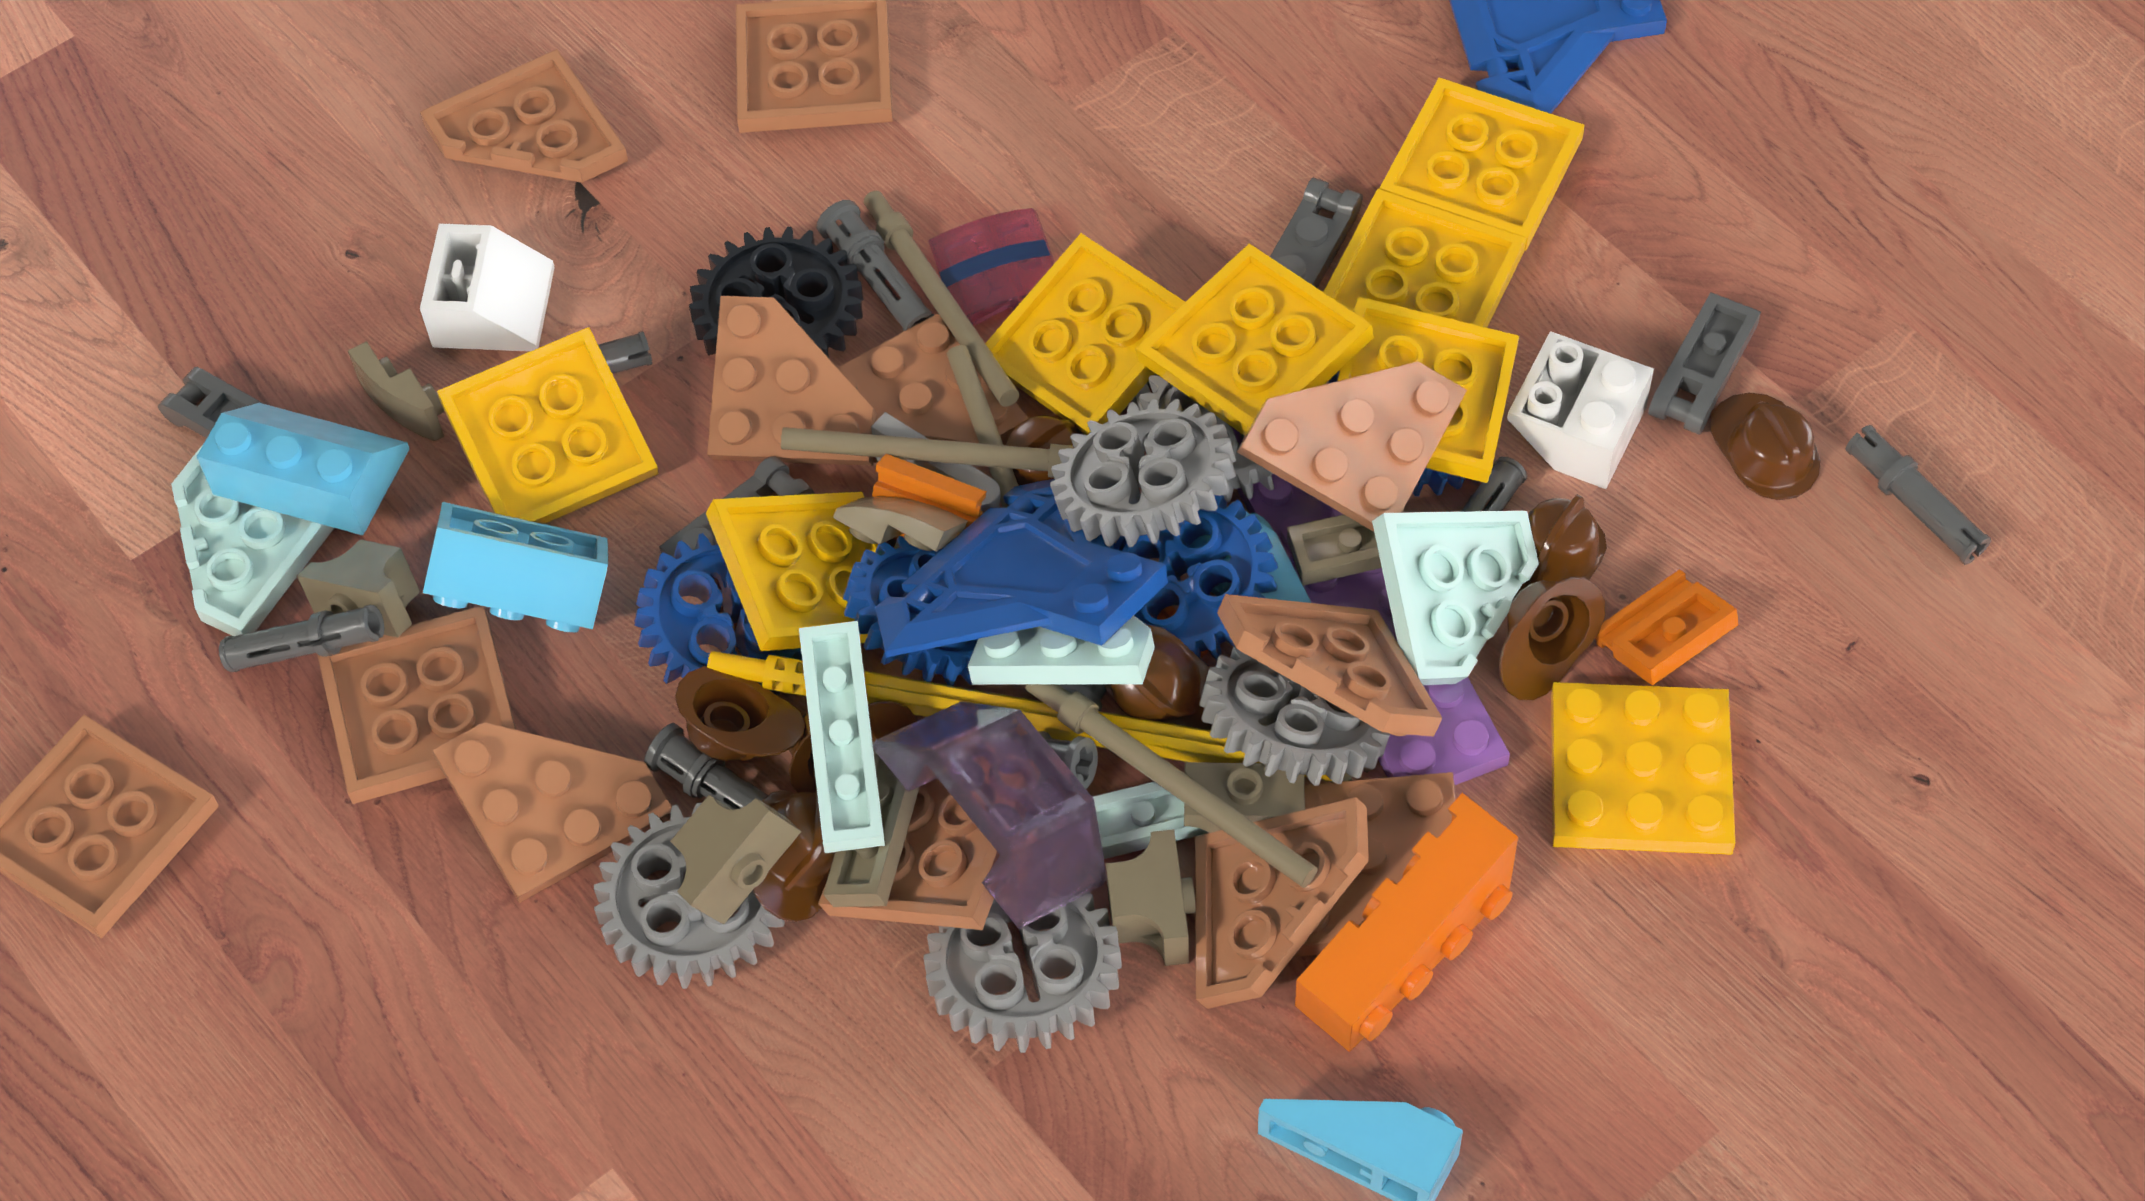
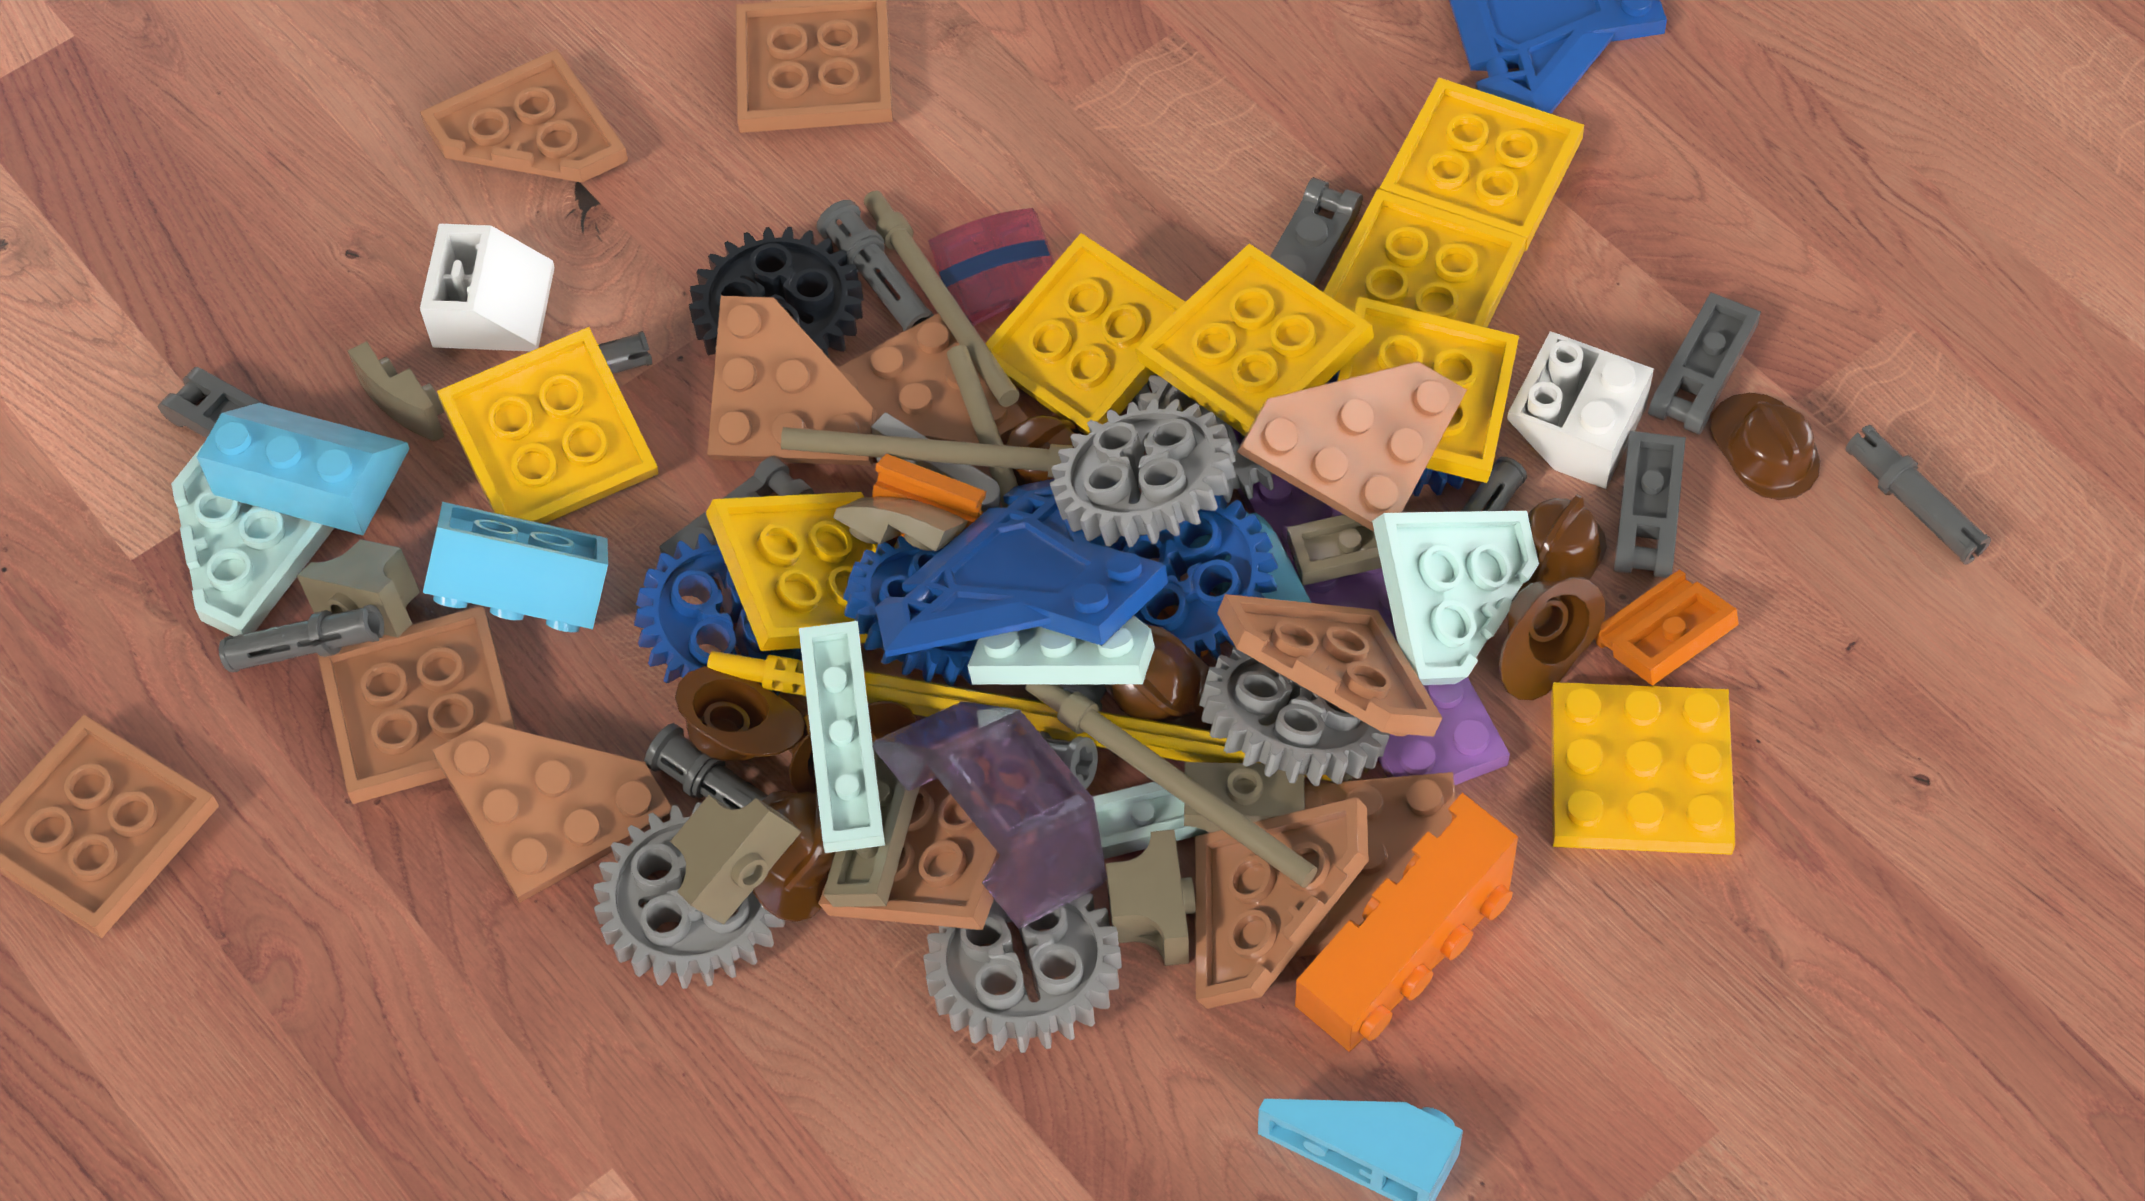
(1650, 502): none -> dark grey plate

